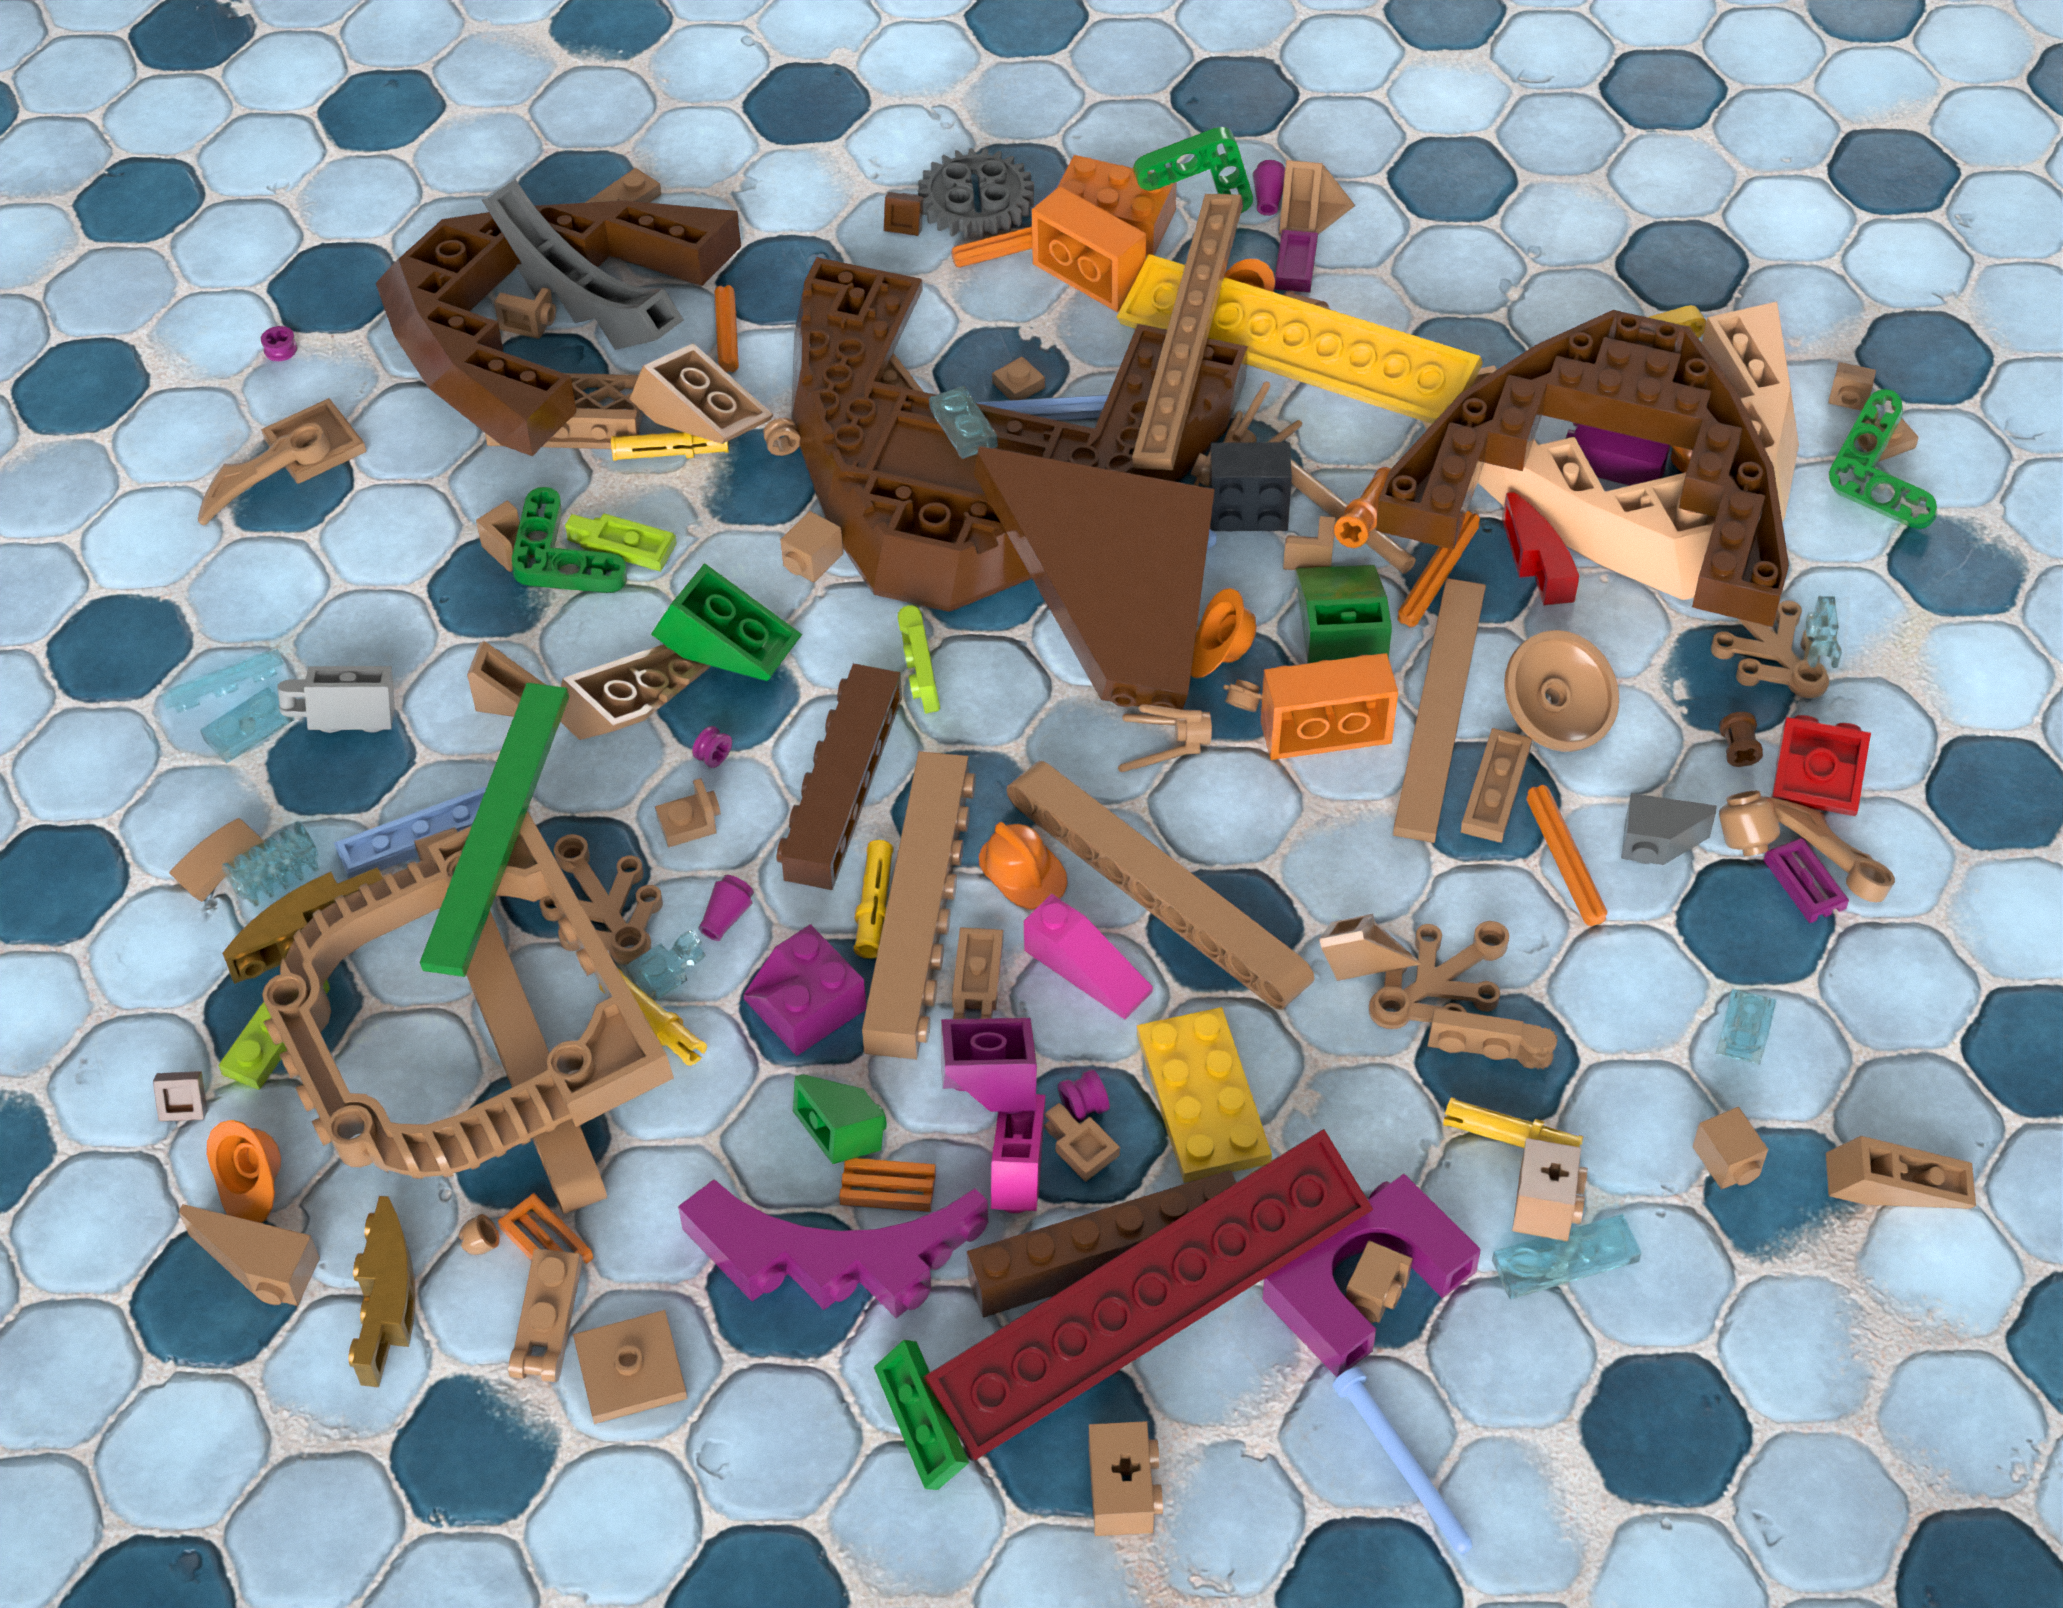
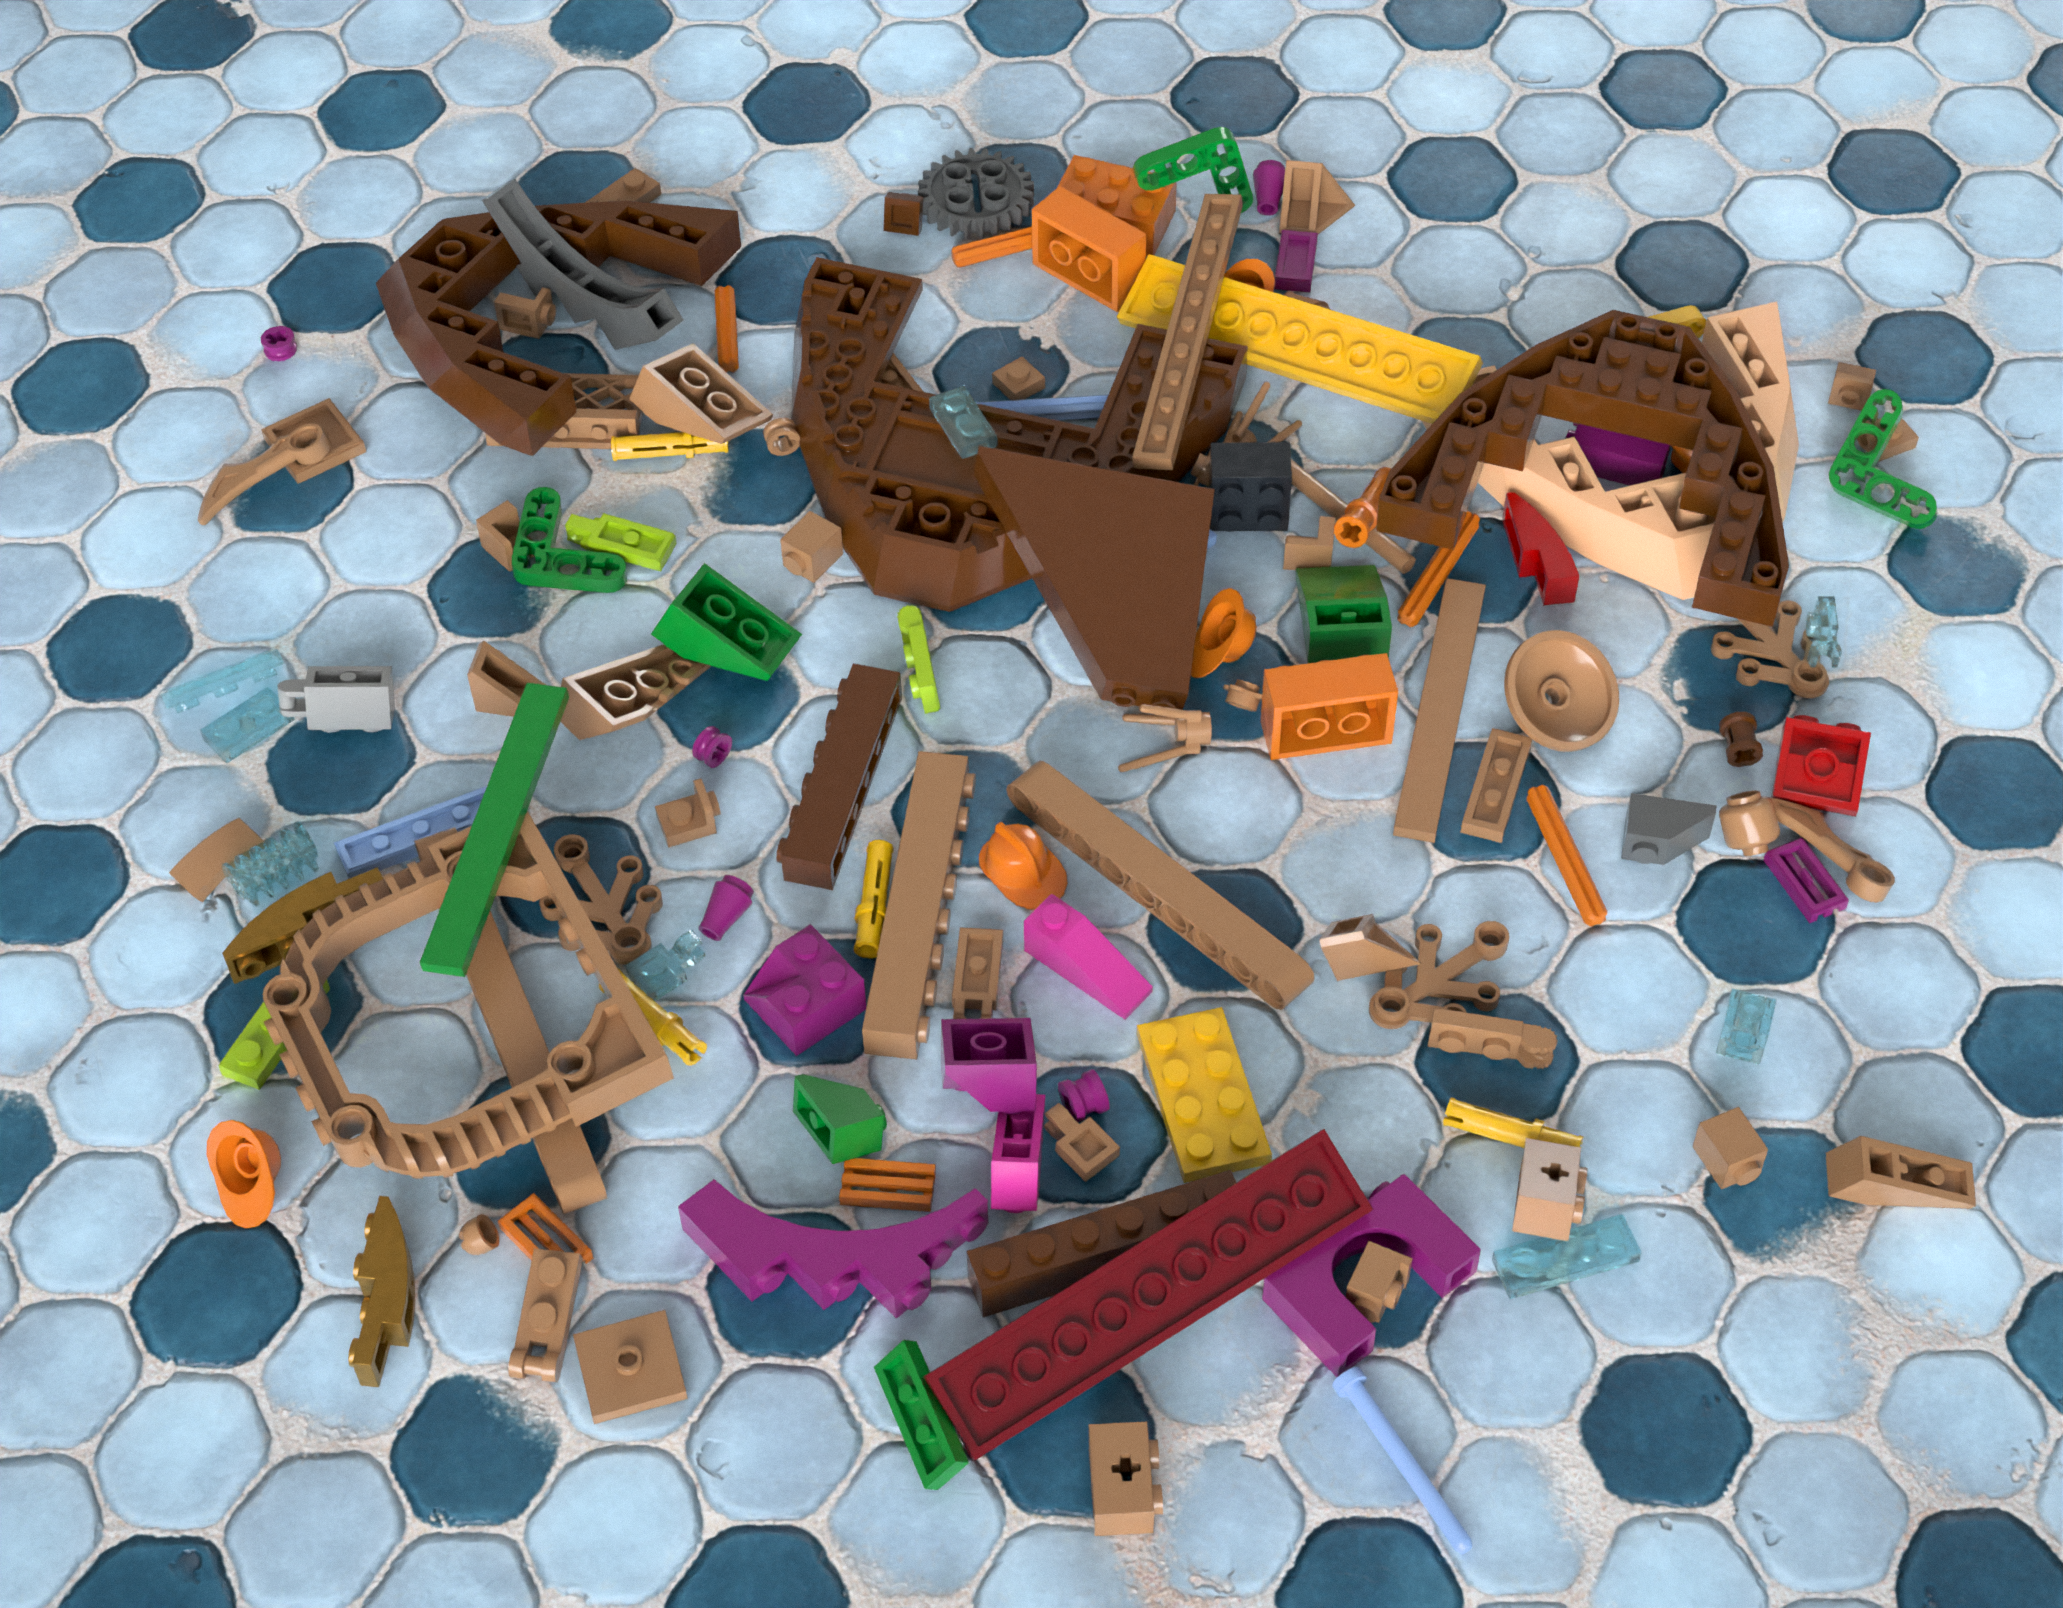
(180, 1096): tile -> none
(262, 1257): medium nougat slope -> none

